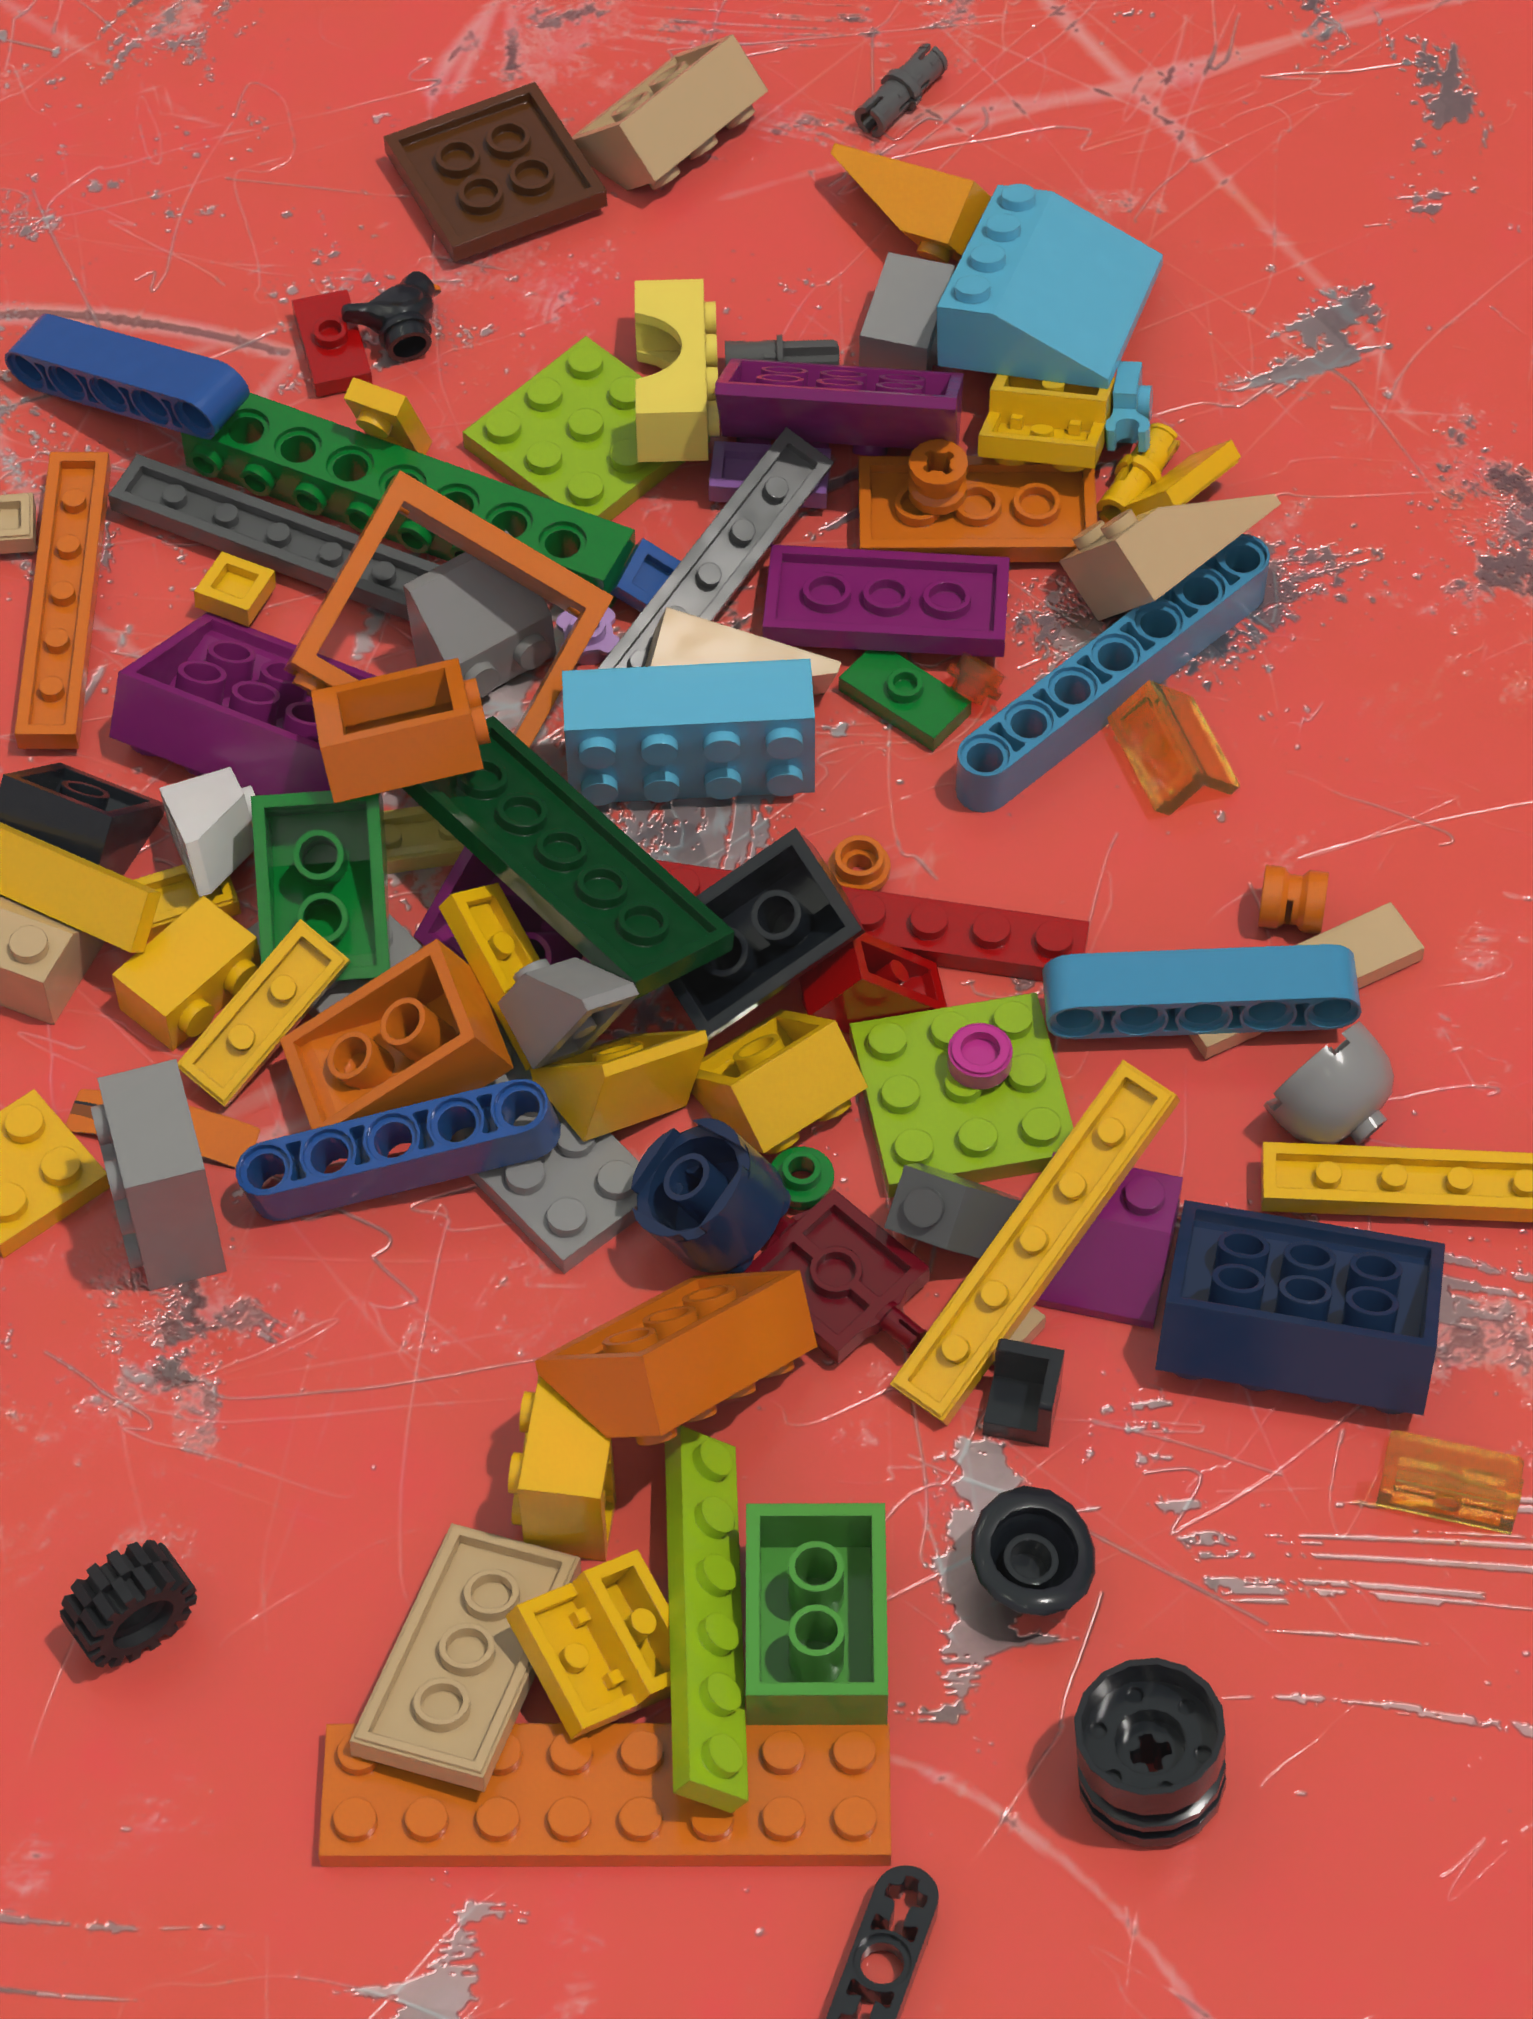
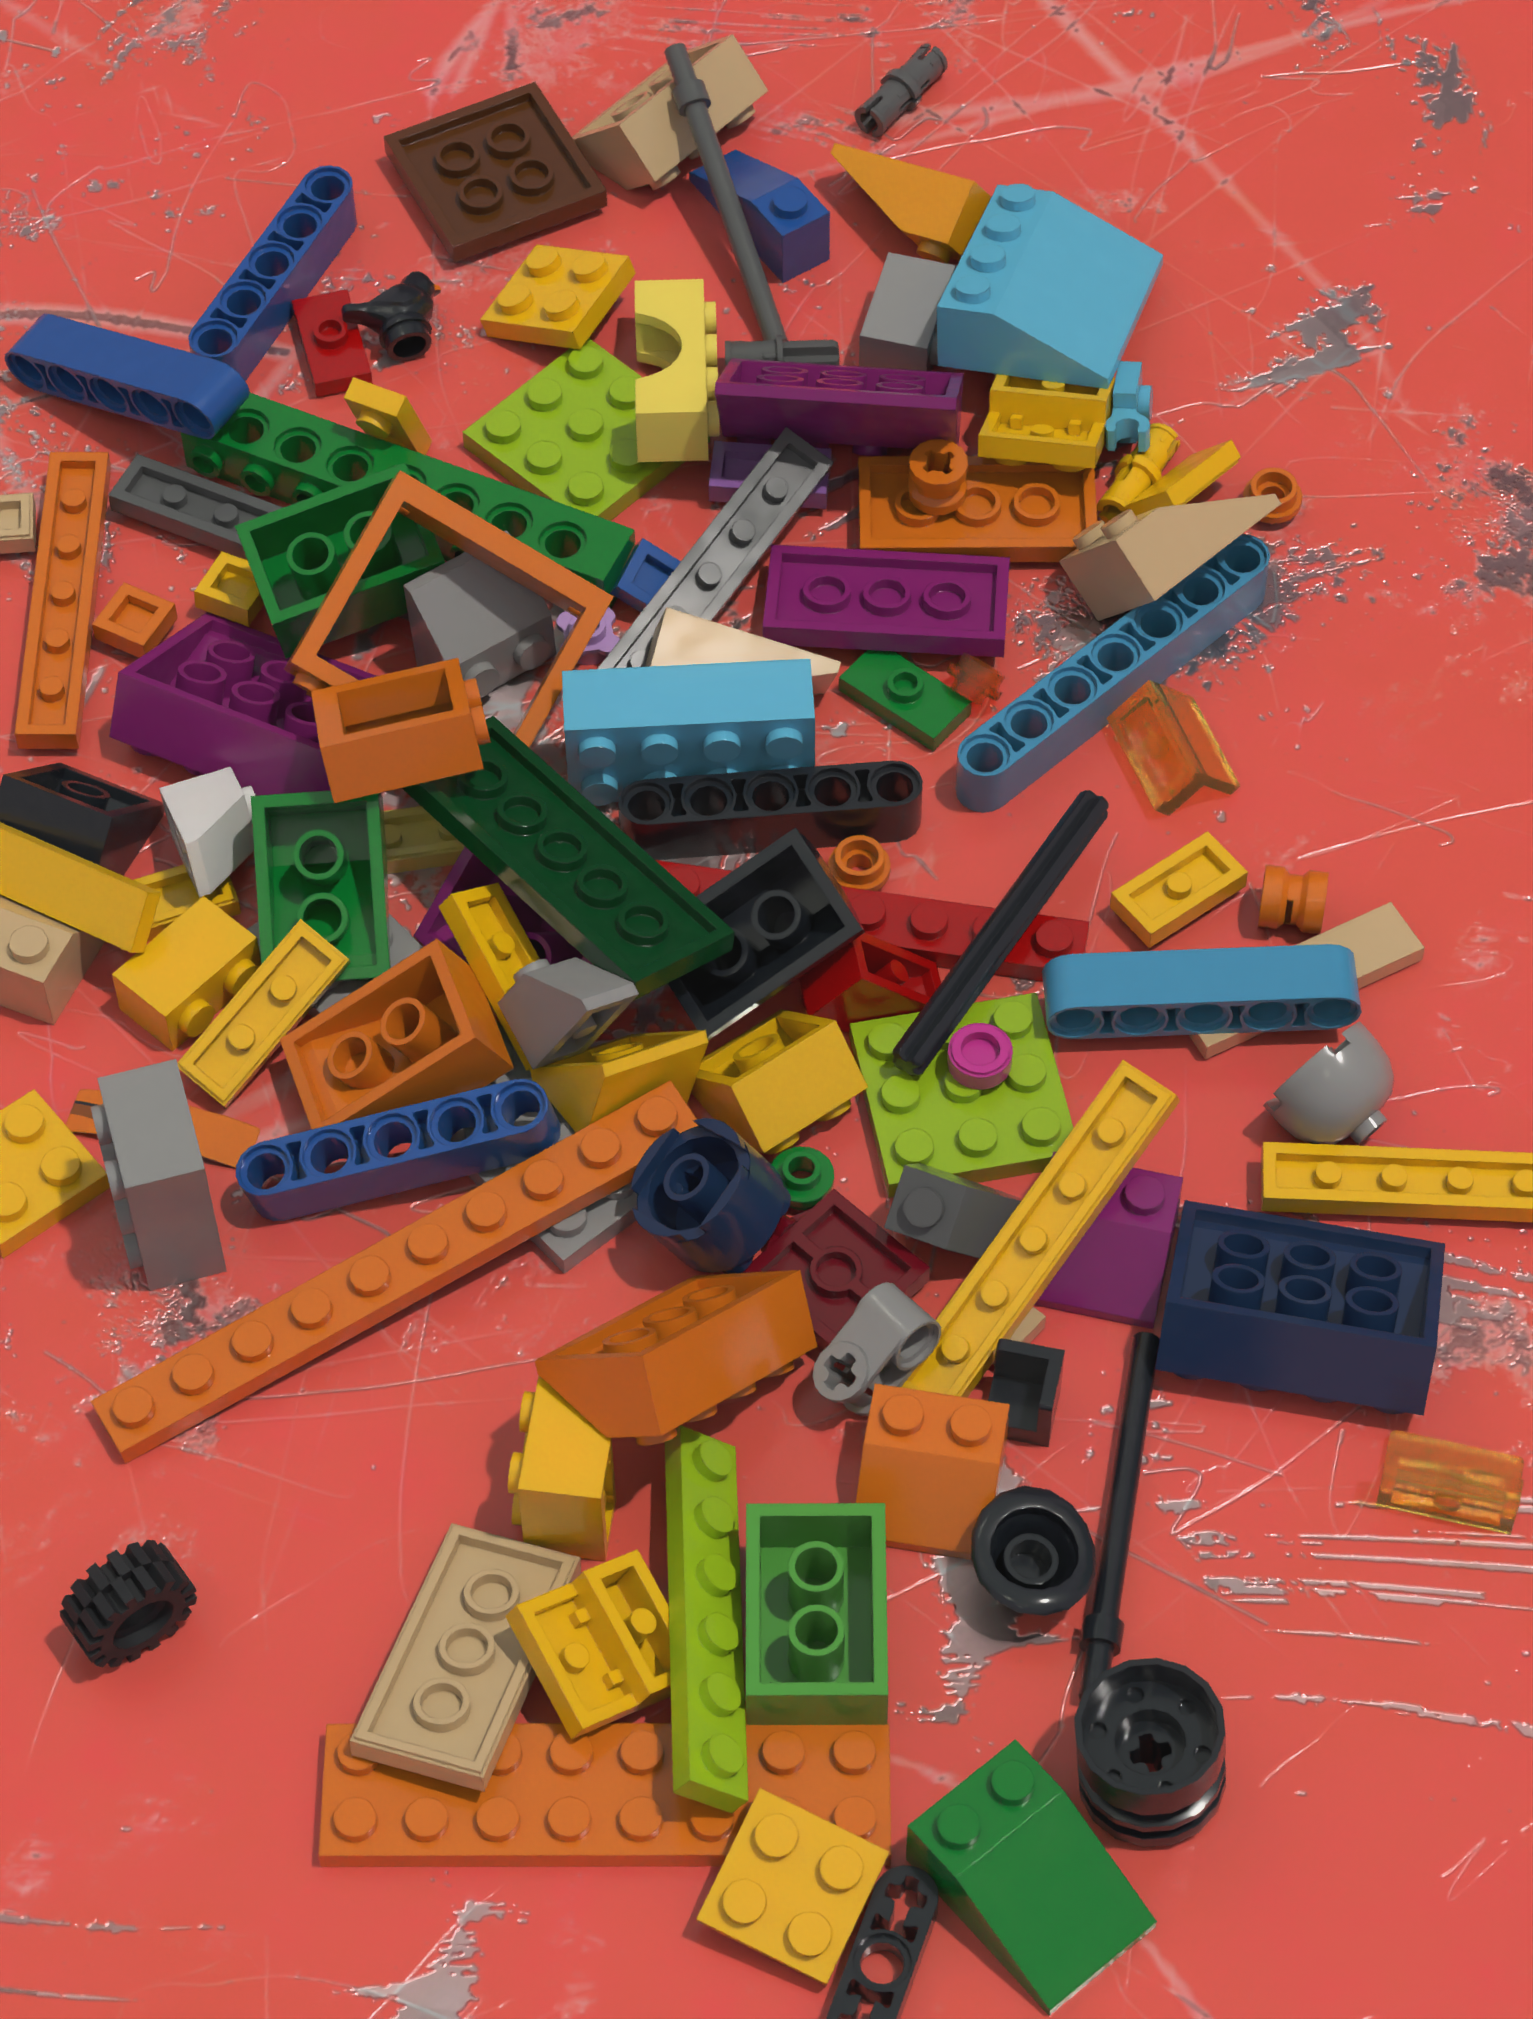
(134, 620): none -> orange plate
(278, 269): none -> blue beam
(305, 544): none -> green brick
(387, 1276): none -> orange plate
(558, 296): none -> yellow plate
(693, 102): none -> dark grey bar
(781, 213): none -> blue slope
(793, 1886): none -> yellow plate
(796, 796): none -> black beam
(876, 1345): none -> light grey piece
(932, 1466): none -> orange slope
(1000, 933): none -> black axle
(1029, 1877): none -> green slope
(1102, 1628): none -> black bar
(1178, 889): none -> yellow plate
(1285, 487): none -> orange plate

